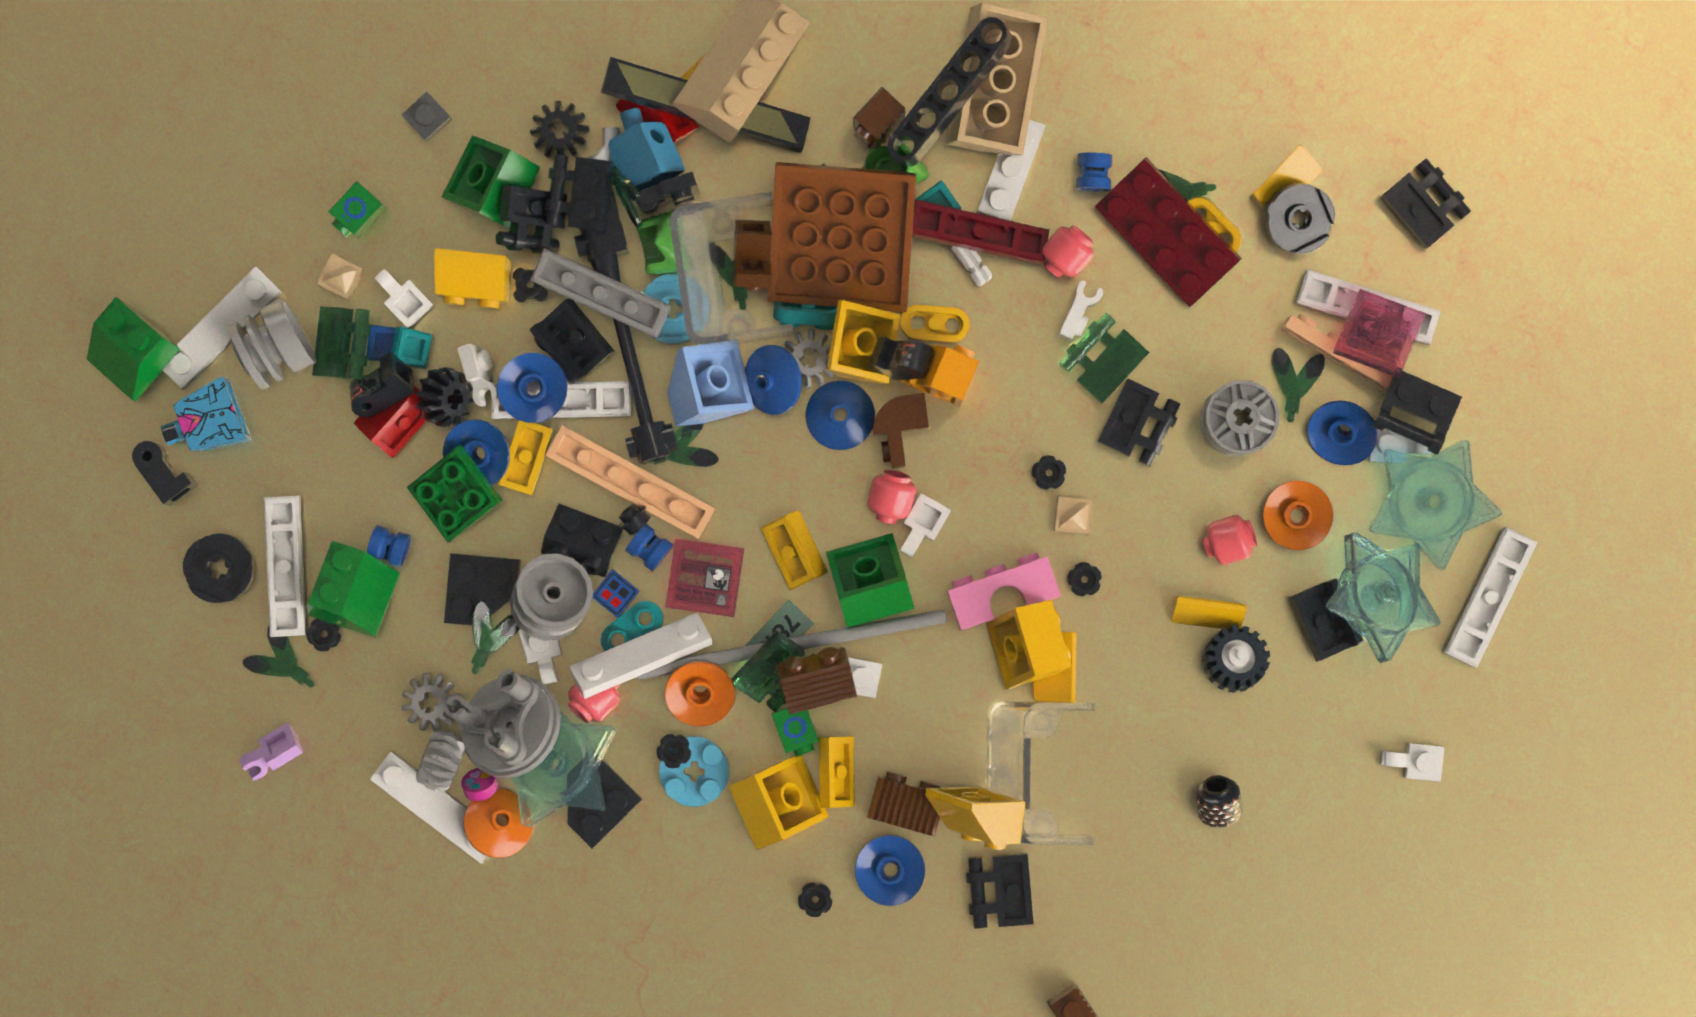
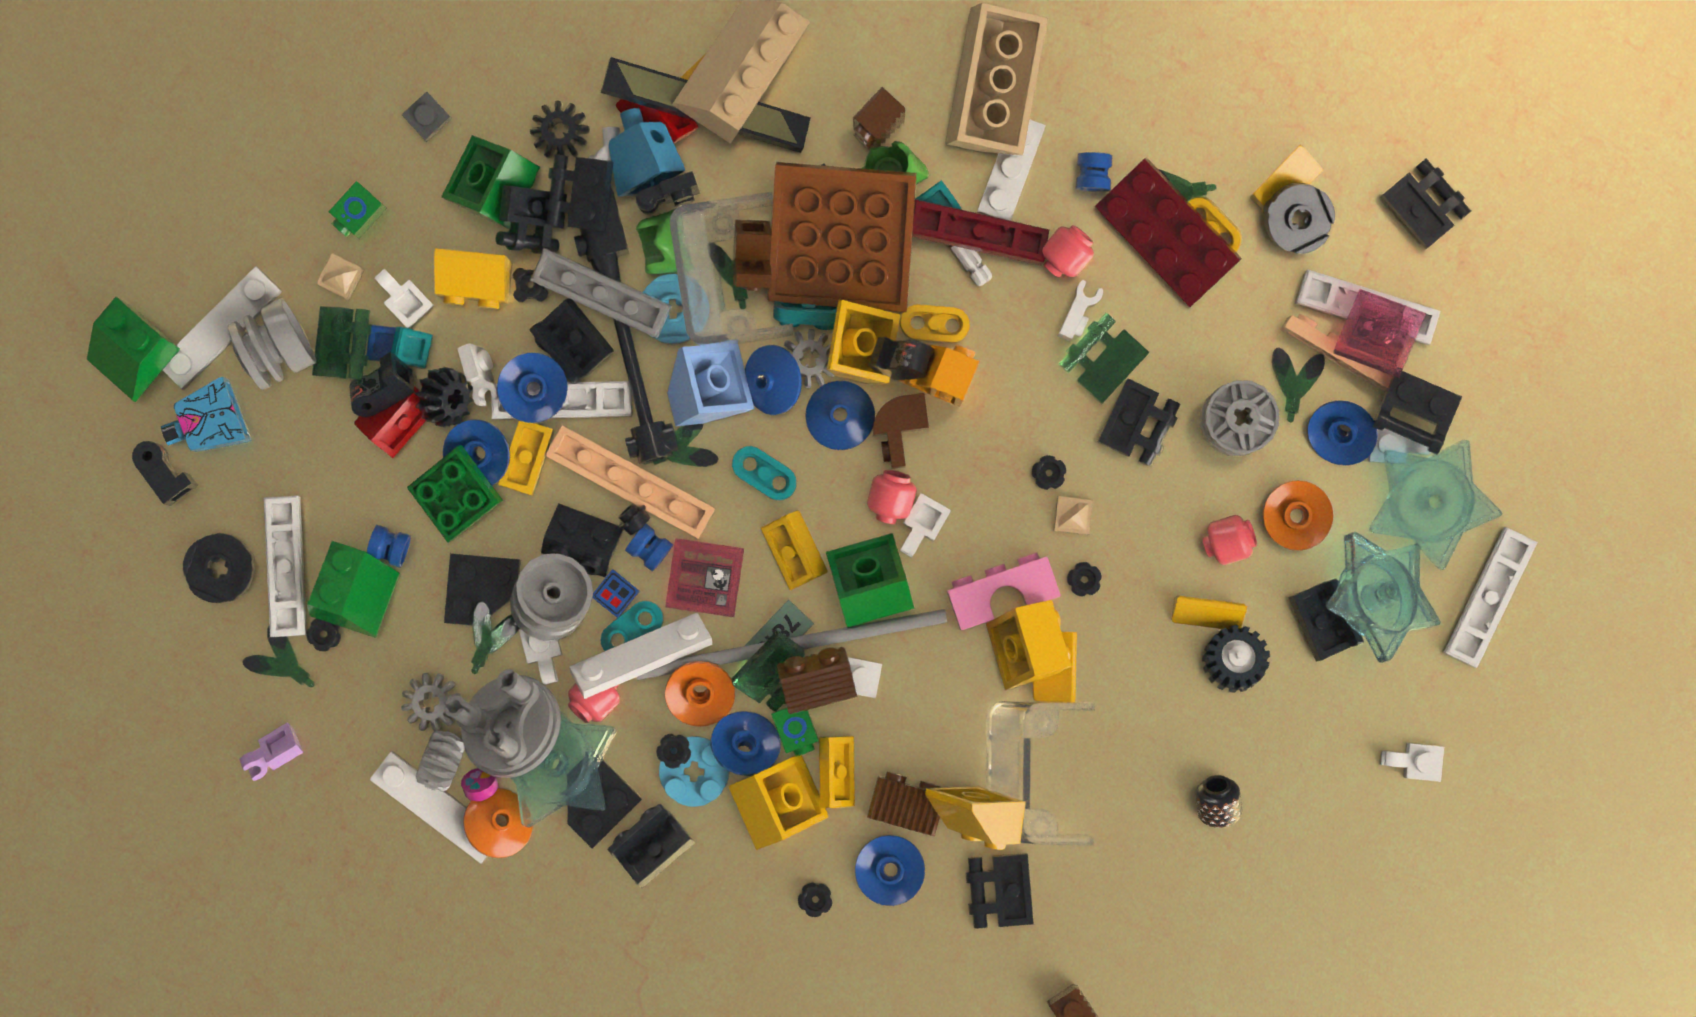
(627, 193): clear green piece -> none
(650, 844): none -> black bracket
(750, 731): none -> blue dish
(764, 473): none -> teal plate
(950, 75): black beam -> none

